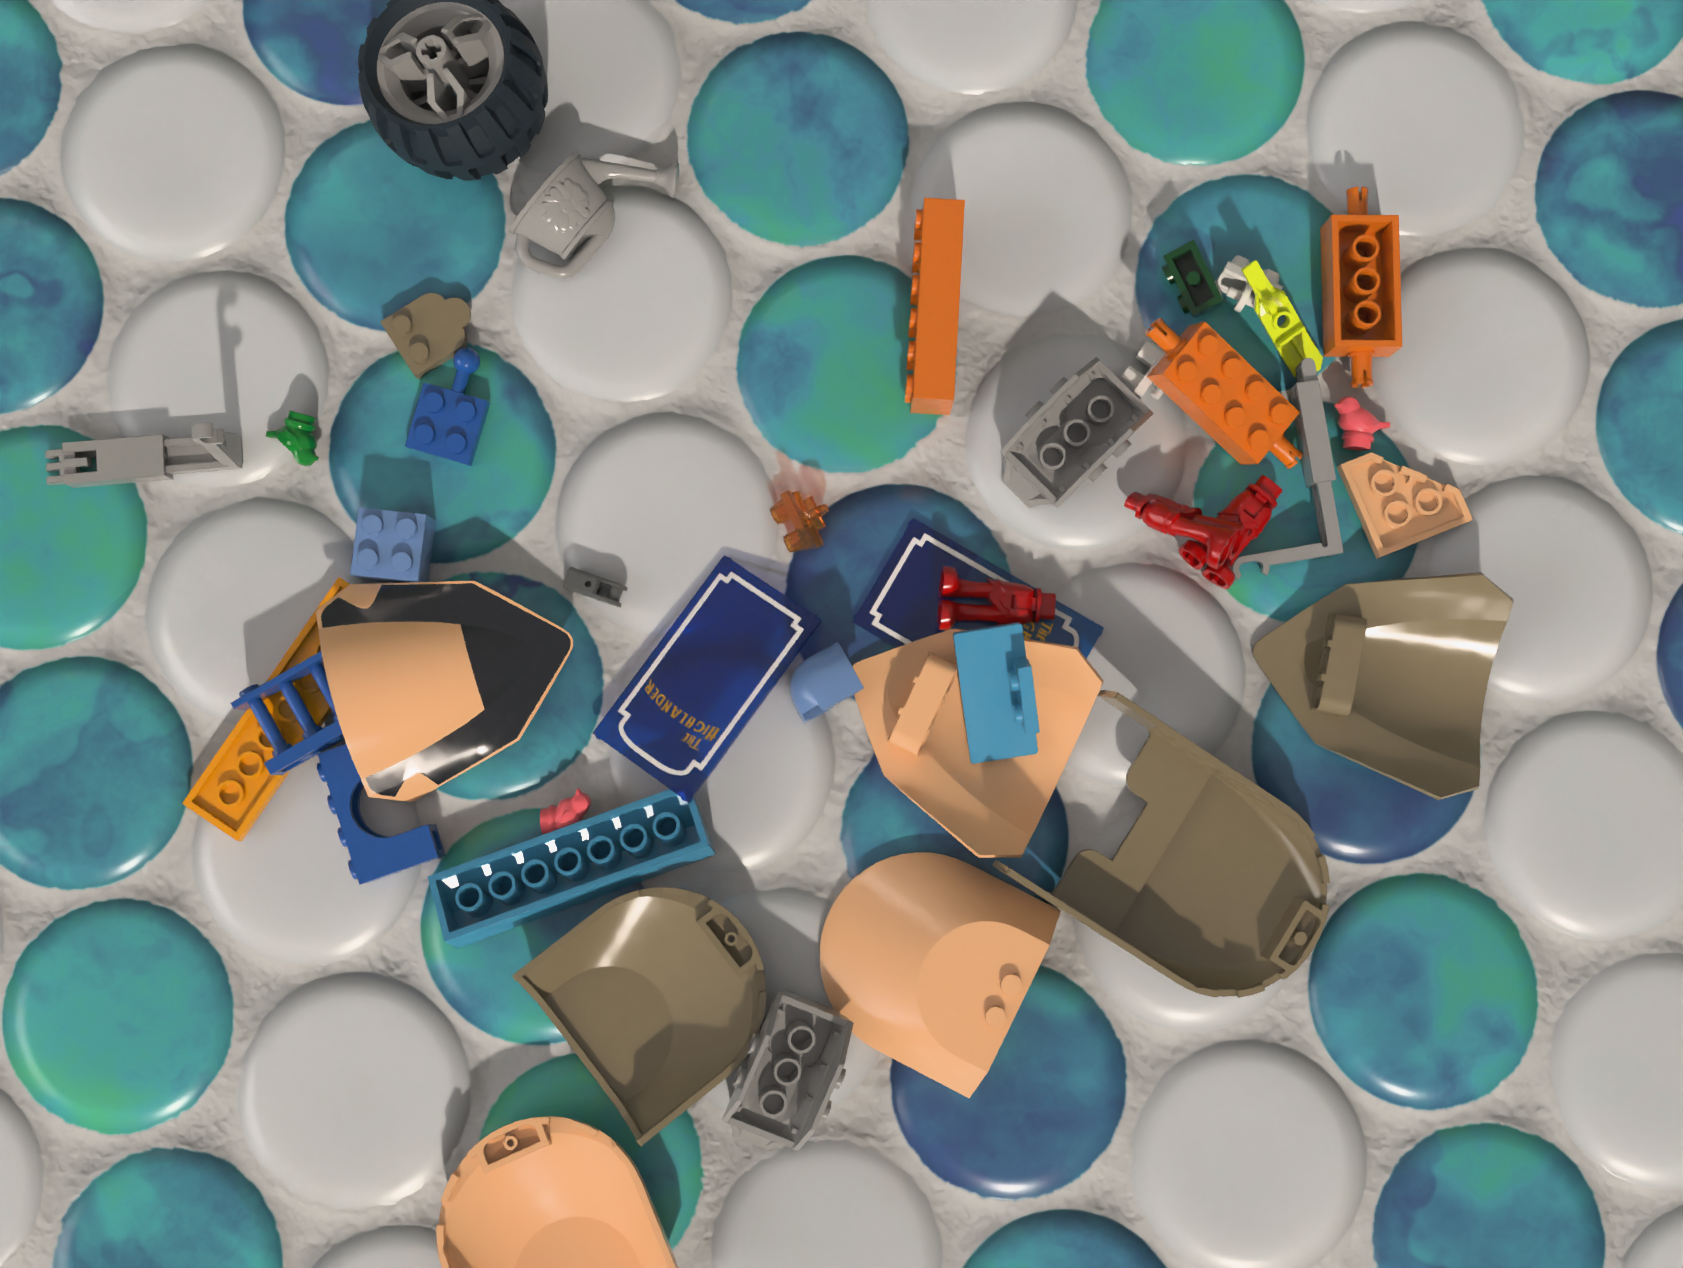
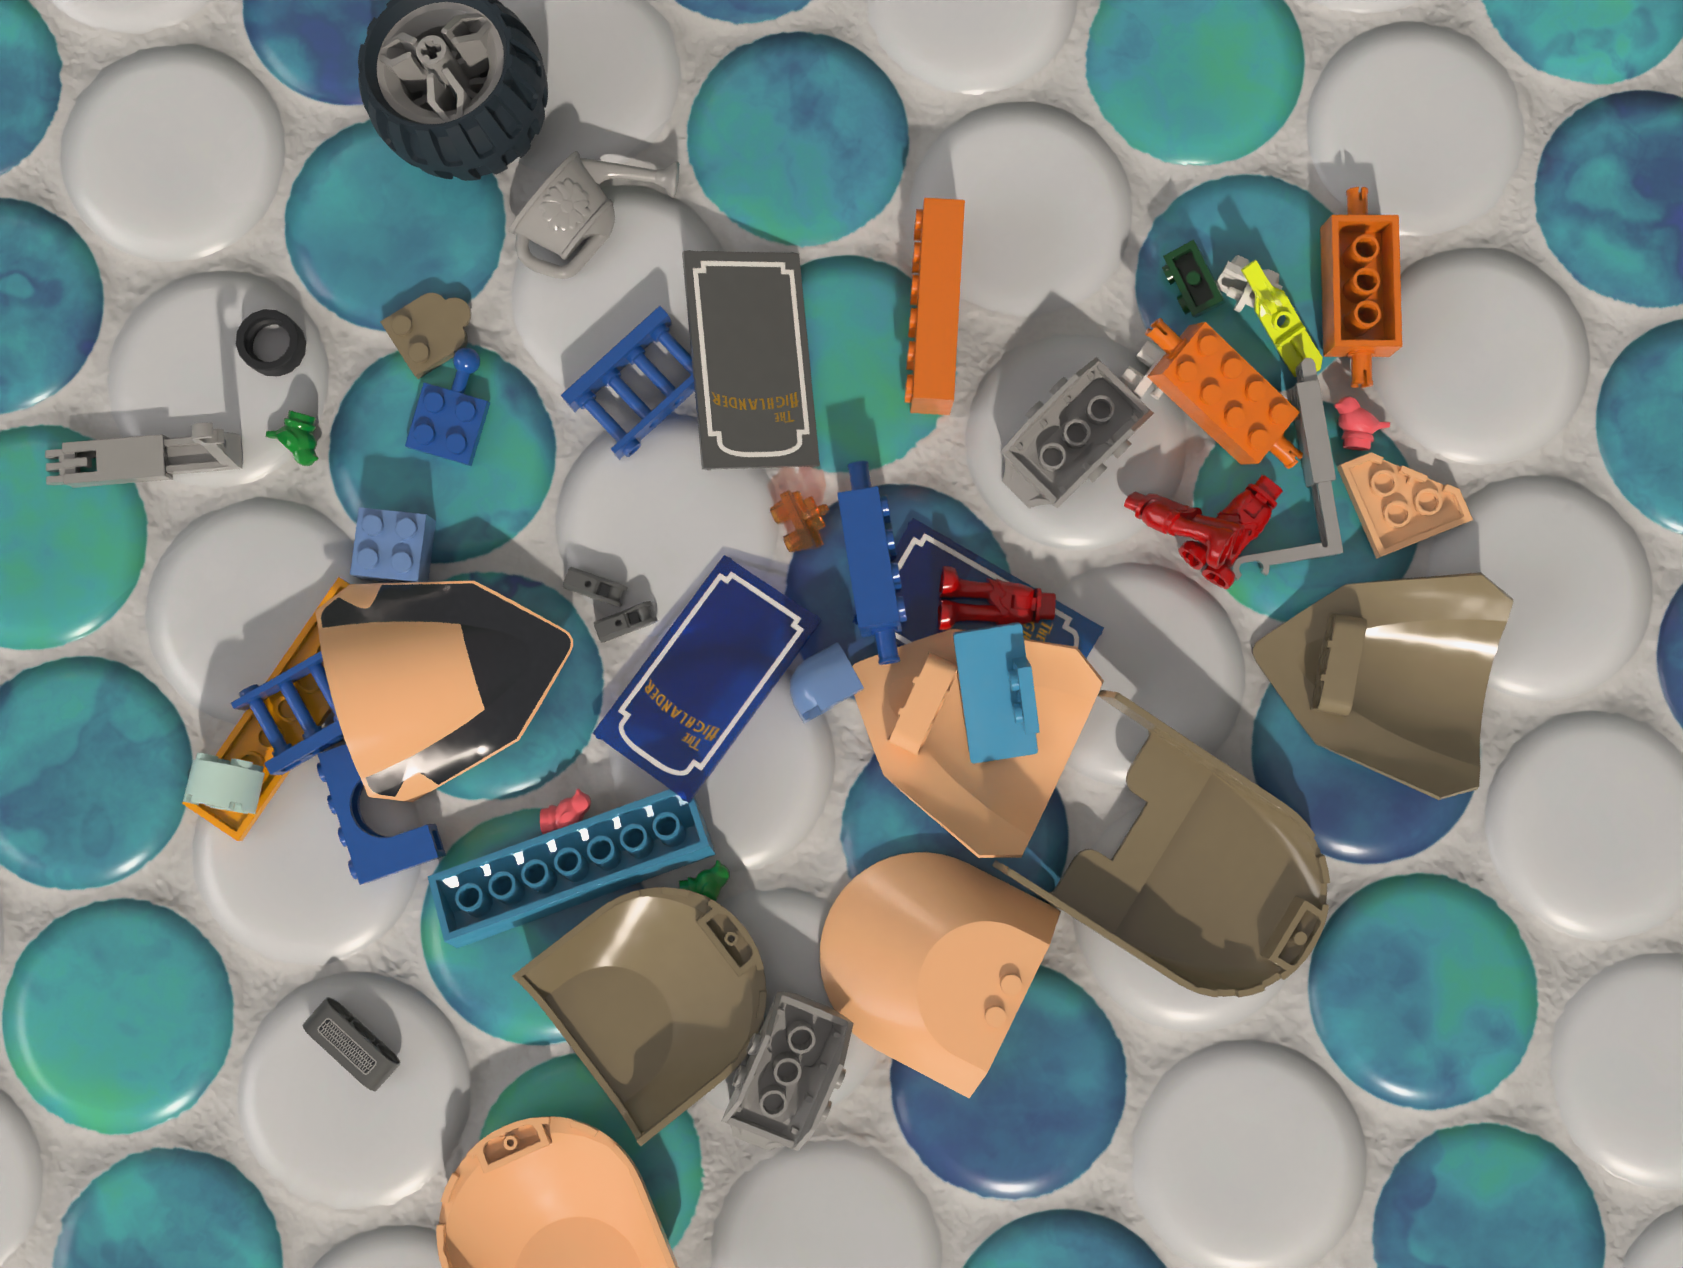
(224, 784): none -> light aqua brick
(256, 322): none -> black tyre
(351, 1044): none -> dark grey beam
(607, 373): none -> blue fence
(620, 624): none -> dark grey bar
(708, 881): none -> green animal
(750, 360): none -> dark grey piece
(869, 561): none -> blue brick

